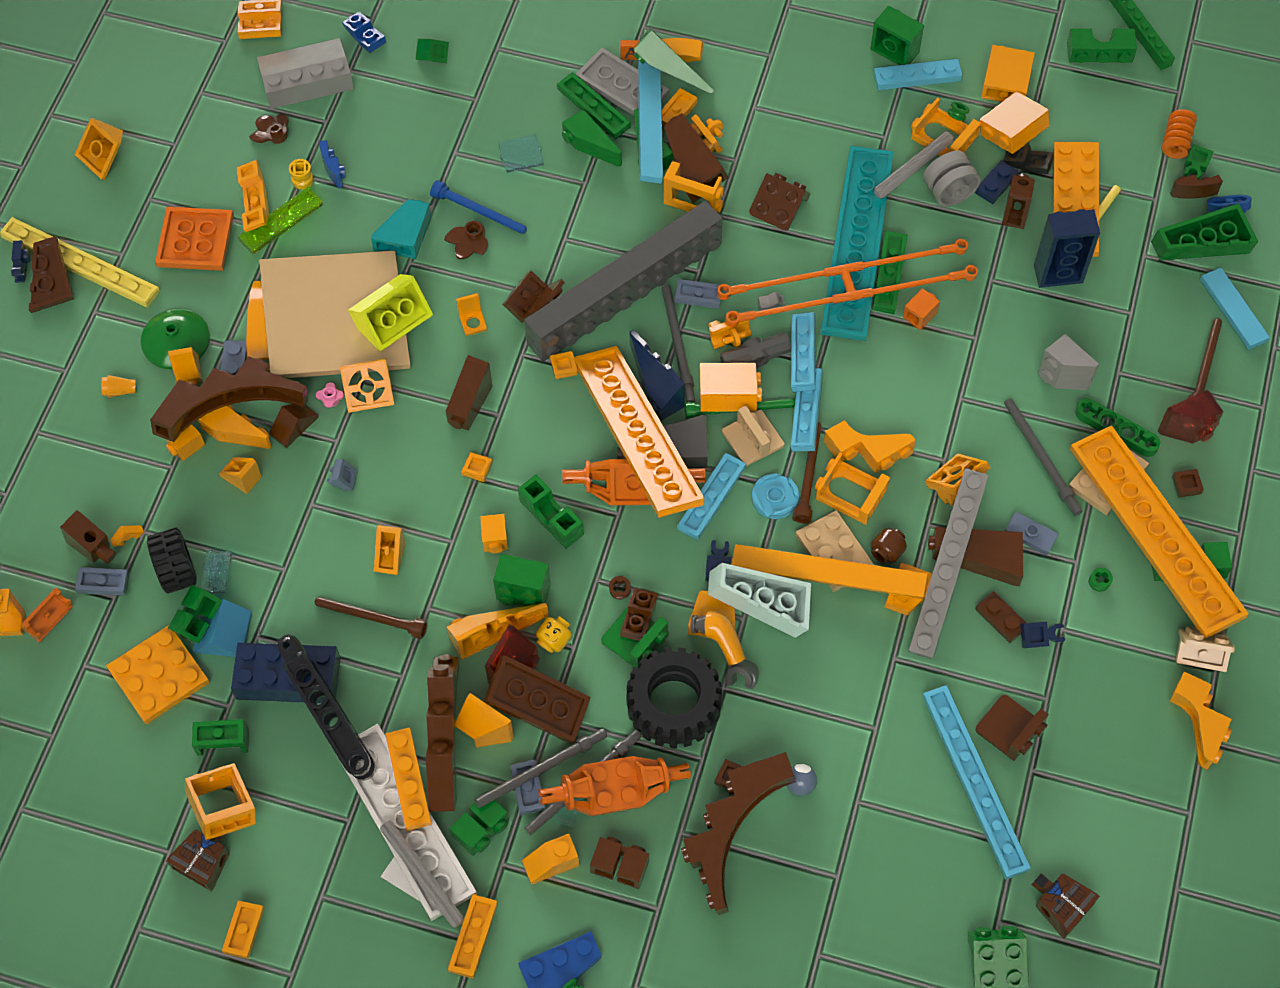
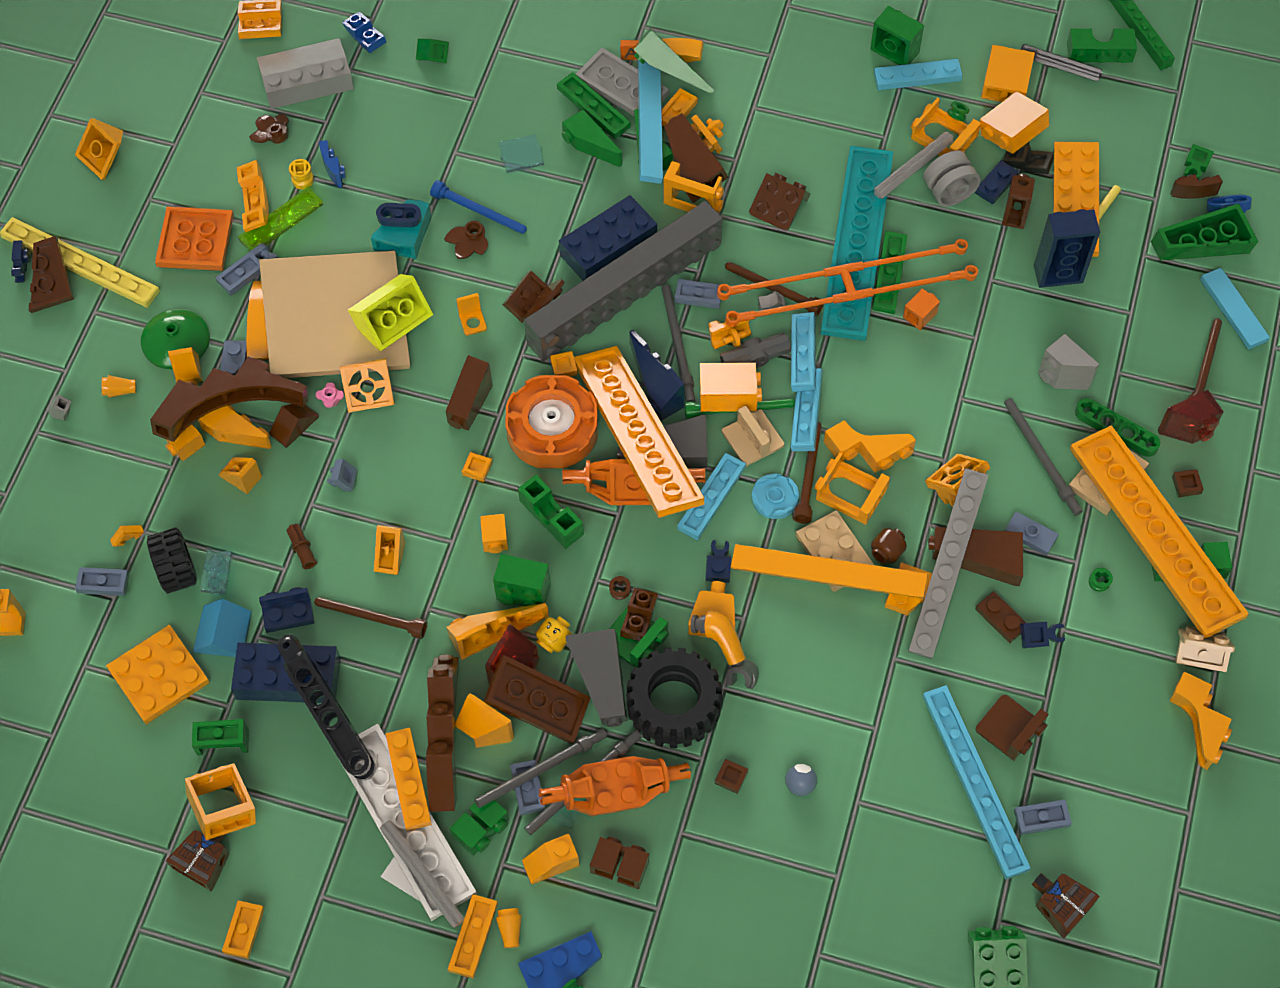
(46, 615): orange hinge -> none
(59, 407): none -> light grey piece
(87, 538): reddish brown torso -> none
(195, 602): green piece -> none
(244, 269): none -> sand blue plate
(286, 609): none -> dark blue bracket
(301, 546): none -> reddish brown axle
(399, 215): none -> dark blue plate
(509, 925): none -> light orange cone
(551, 422): none -> orange piece
(601, 670): none -> dark grey slope
(606, 237): none -> dark blue brick
(710, 849): reddish brown arch -> none
(765, 596): light aqua wedge -> none
(794, 296): none -> reddish brown piece
(1042, 817): none -> sand blue plate
(1064, 63): none -> axle
(1179, 133): orange piece -> none

